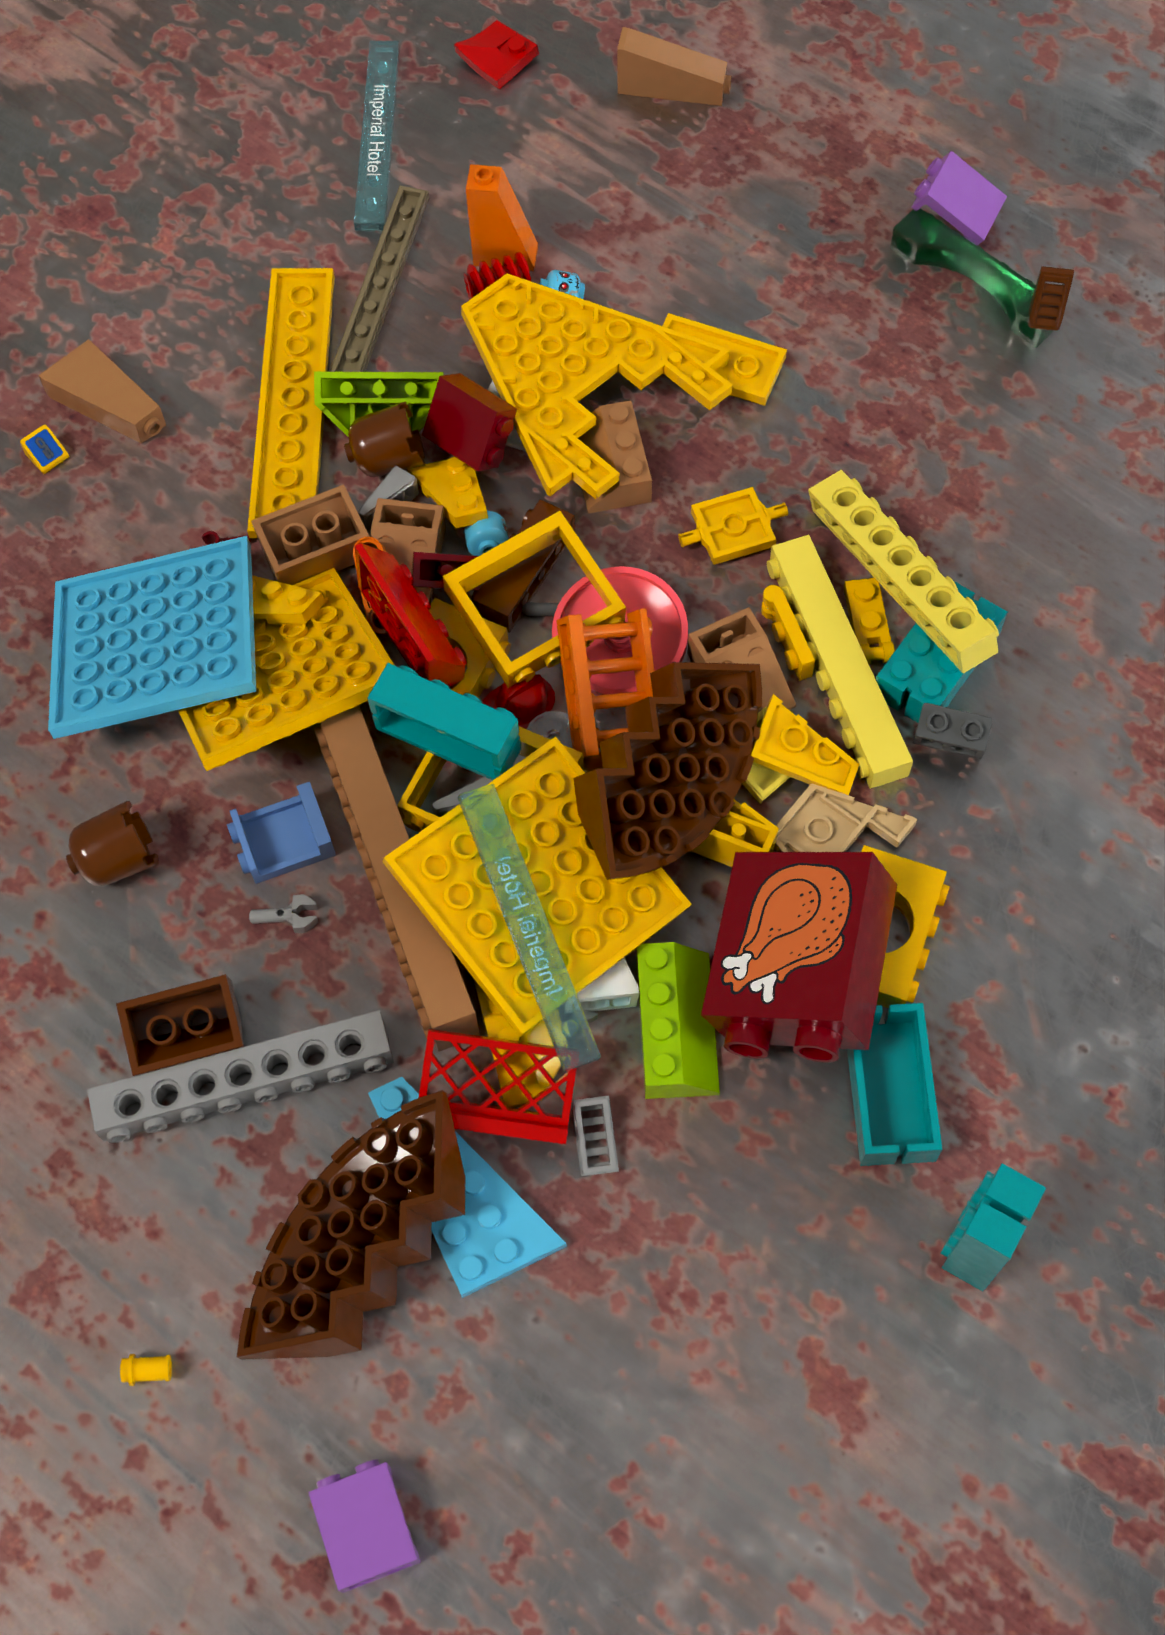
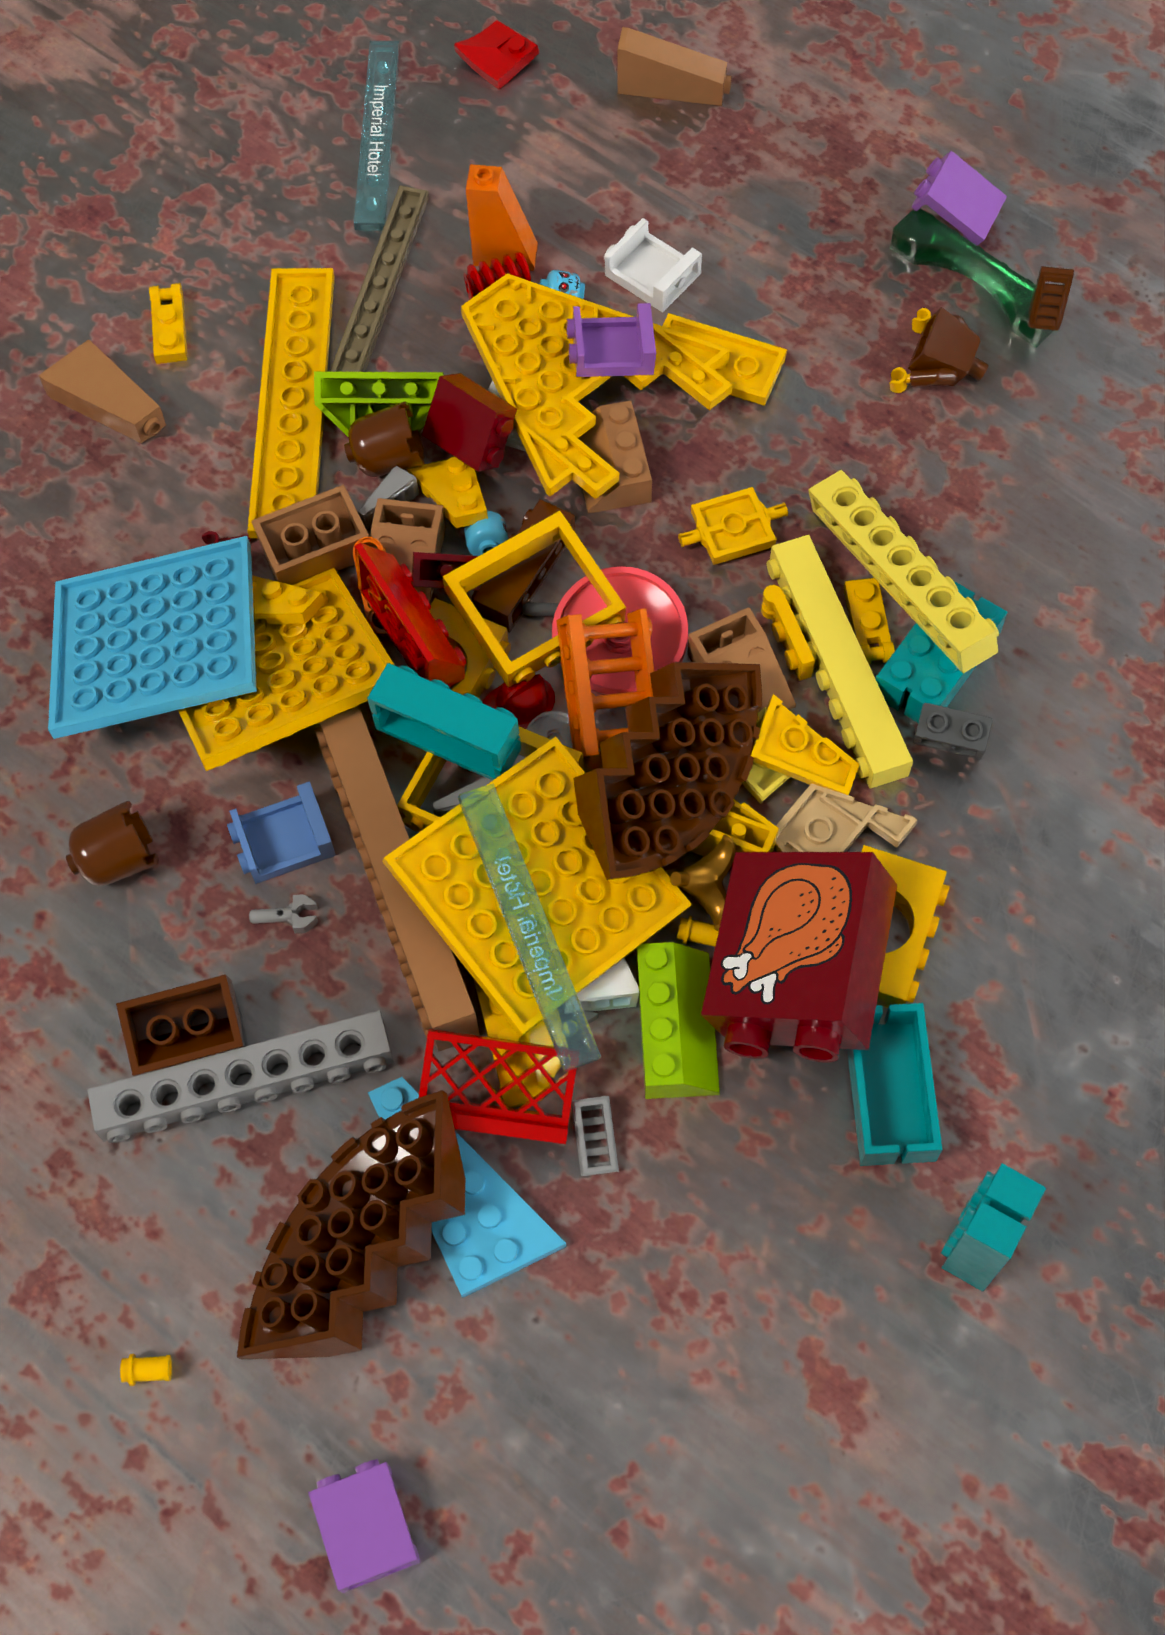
(44, 449): slope -> none
(168, 324): none -> yellow plate
(612, 344): none -> medium lavender panel
(651, 267): none -> white panel
(697, 932): none -> yellow pin
(705, 878): none -> pearl gold piece
(942, 353): none -> reddish brown torso

